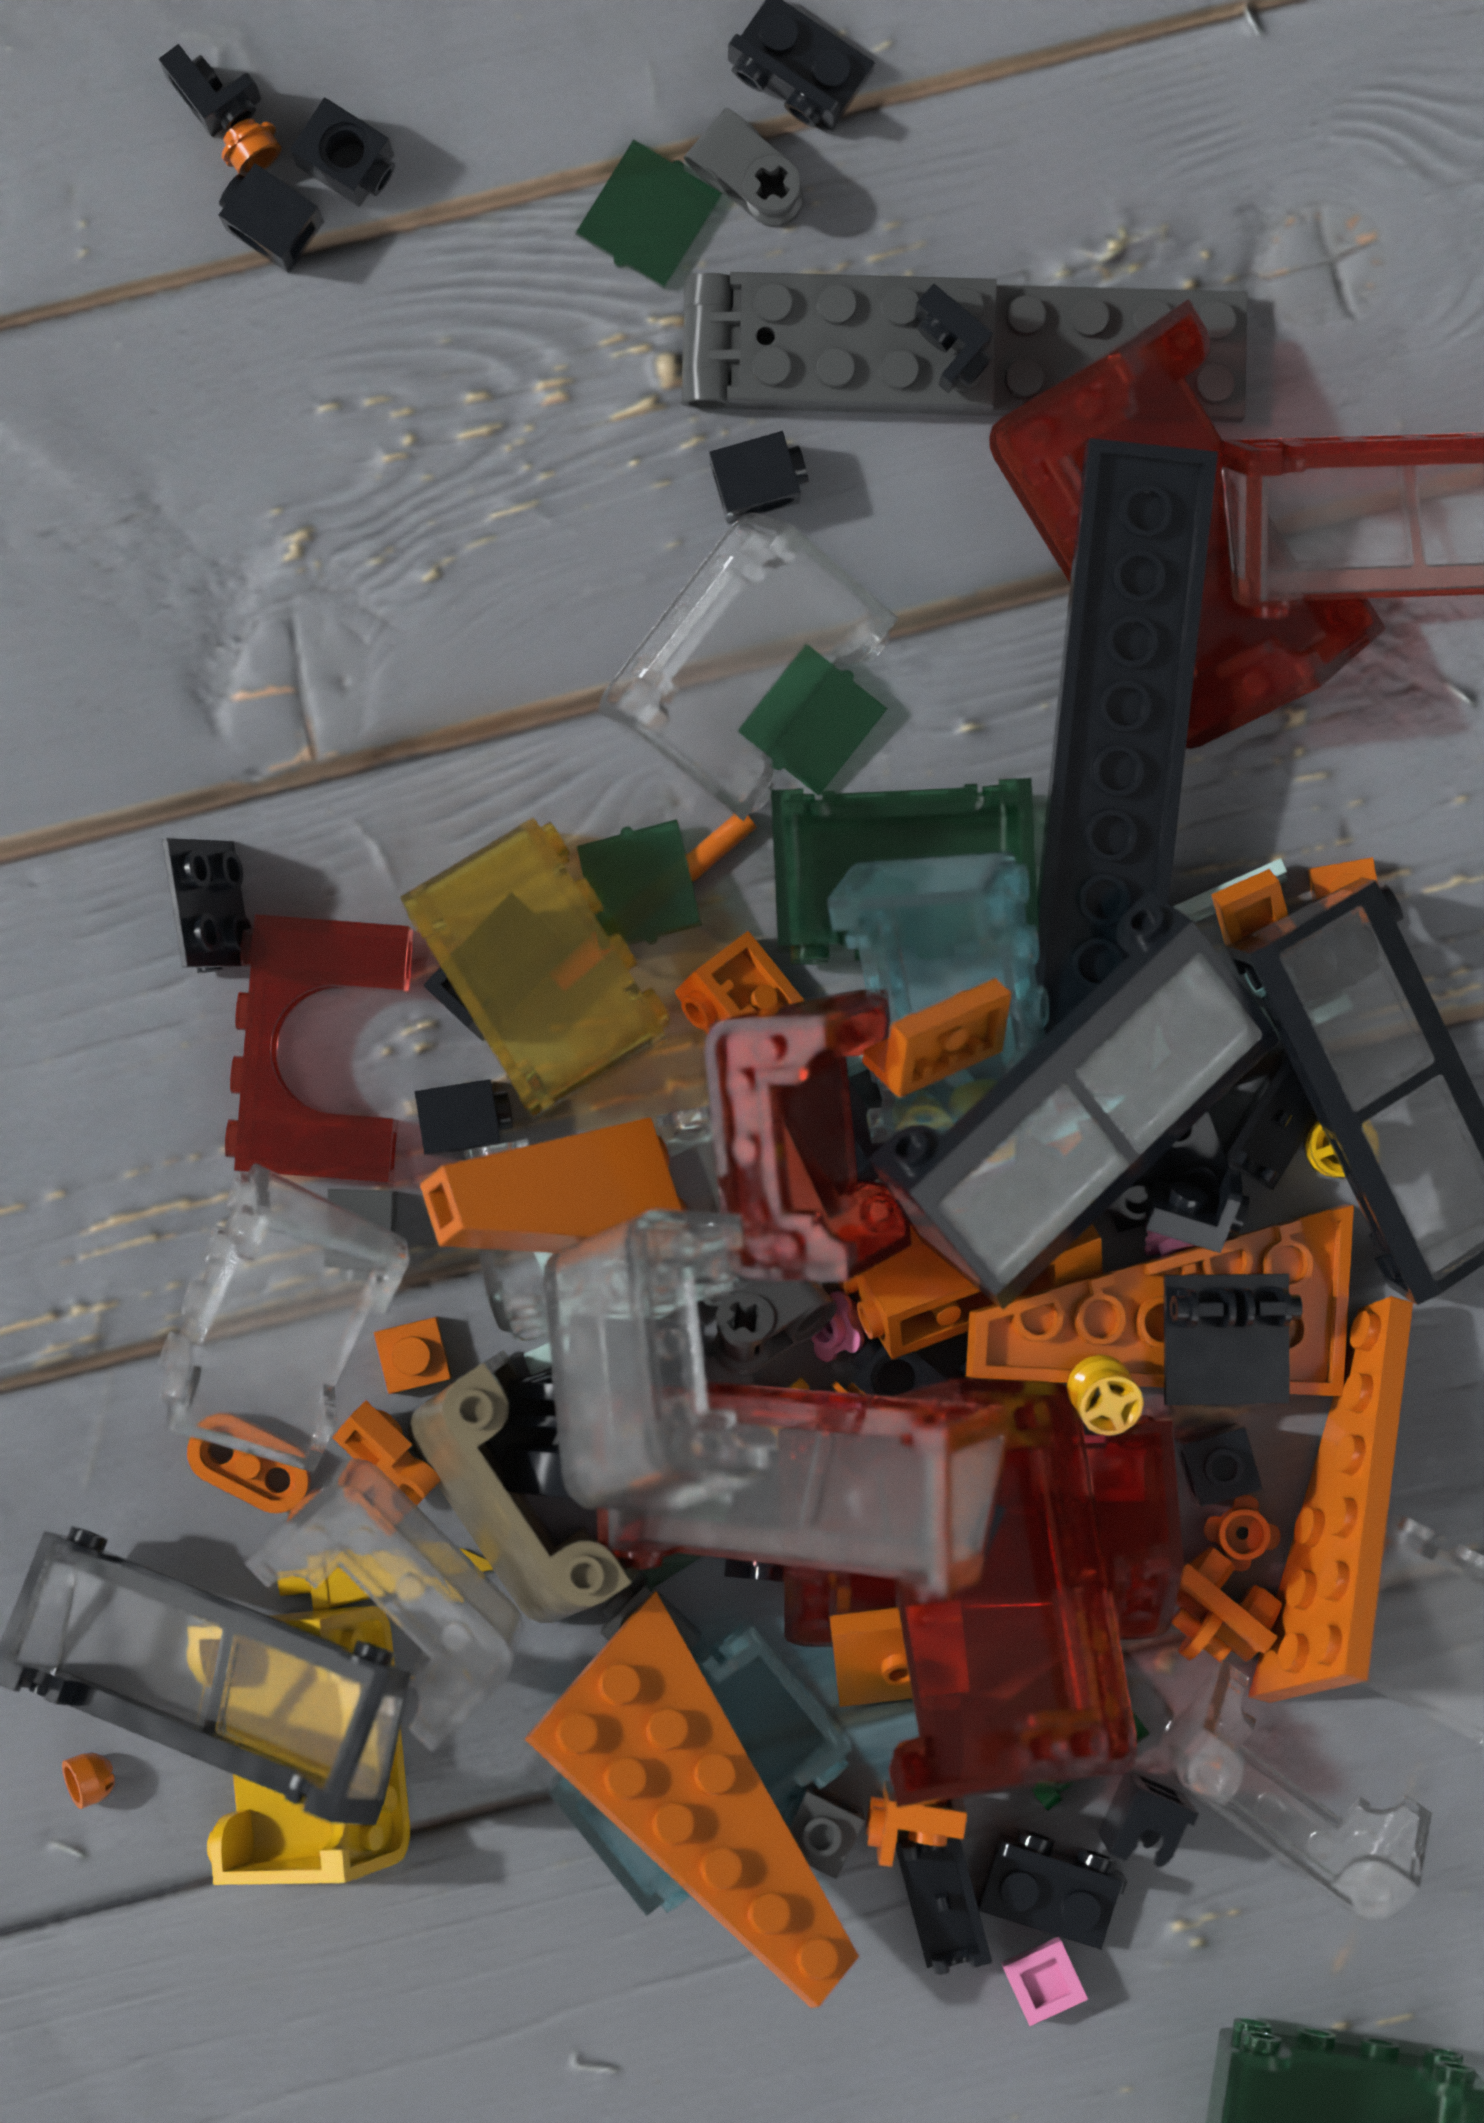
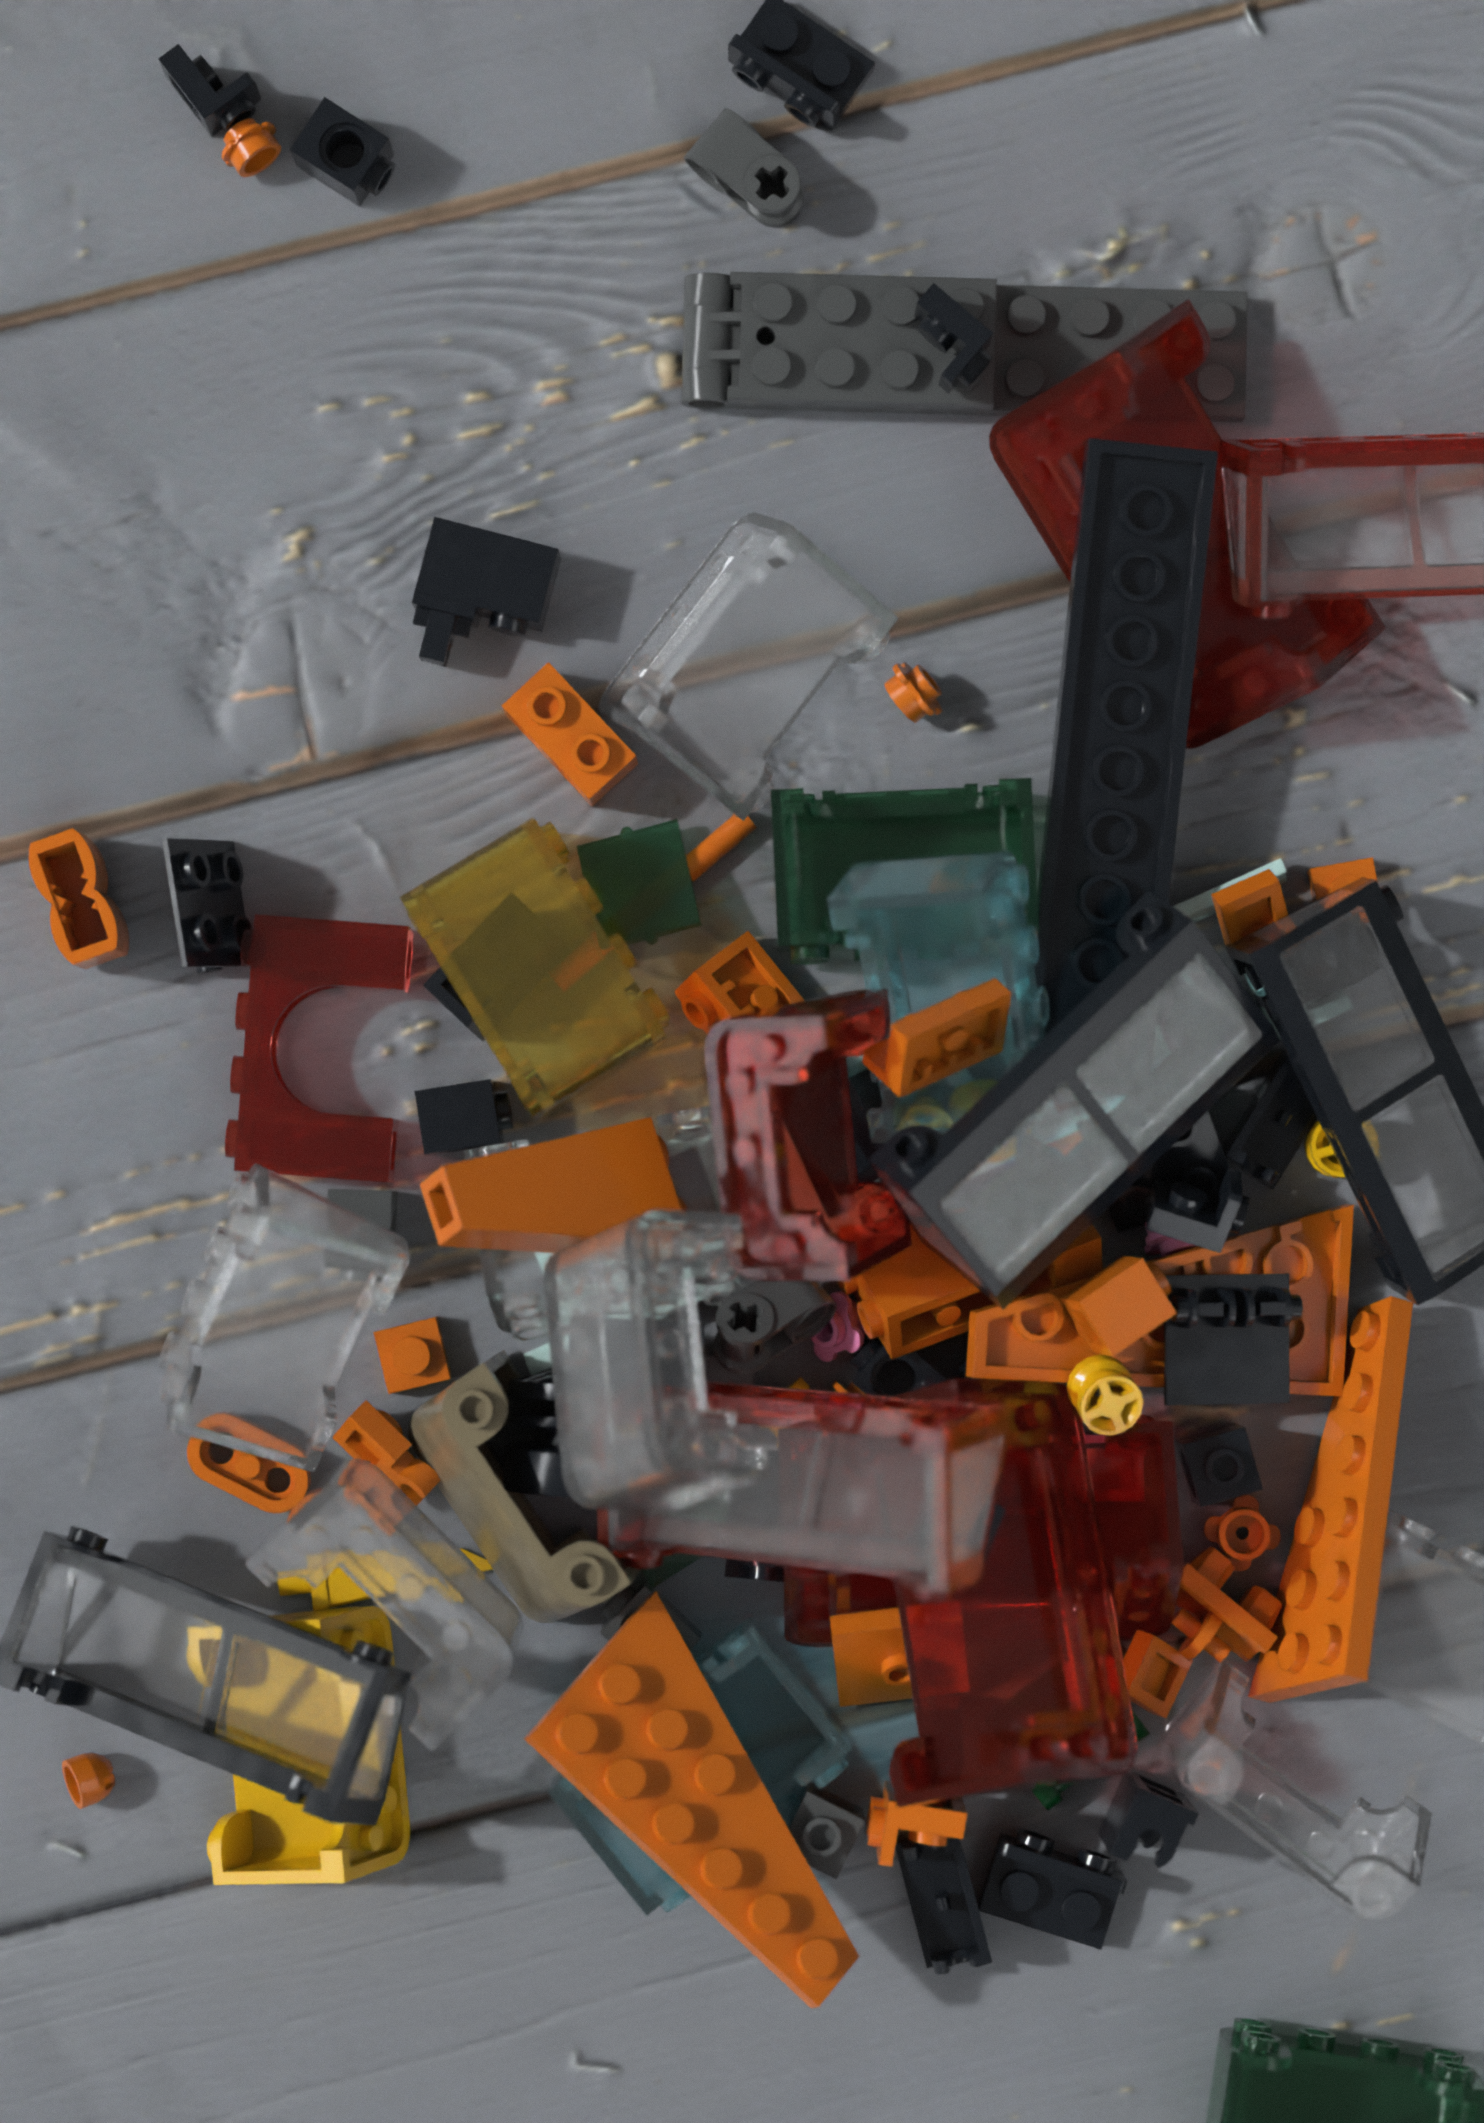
(75, 882): none -> orange brick
(269, 216): black brick -> none
(478, 575): none -> black hinge
(570, 734): none -> orange brick
(648, 214): clear green piece -> none
(758, 475): black brick -> none
(812, 719): clear green piece -> none
(914, 691): none -> orange plate
(1044, 1981): bright pink plate -> none
(1120, 1304): none -> orange brick
(1154, 1673): none -> orange plate

